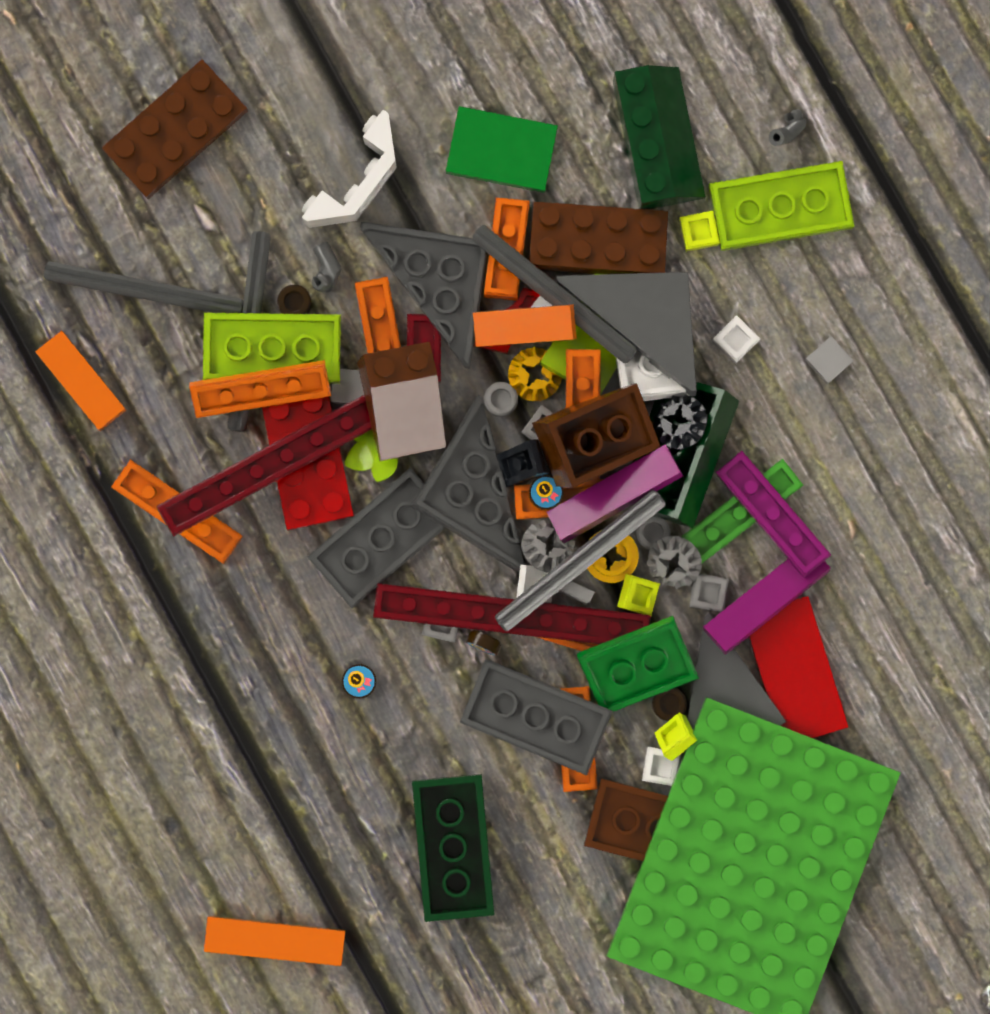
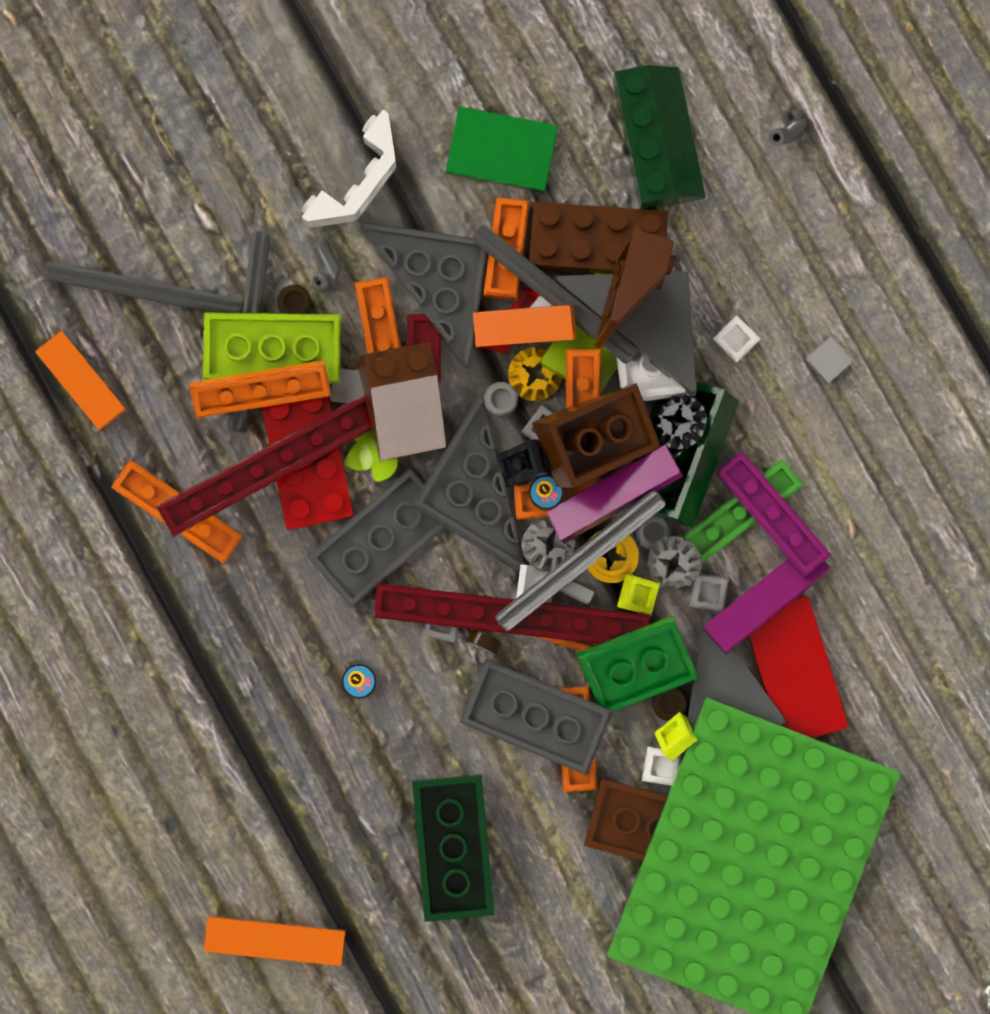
(175, 129): reddish brown plate -> none
(635, 276): none -> reddish brown slope
(699, 231): neon yellow tile -> none
(781, 205): lime tile -> none

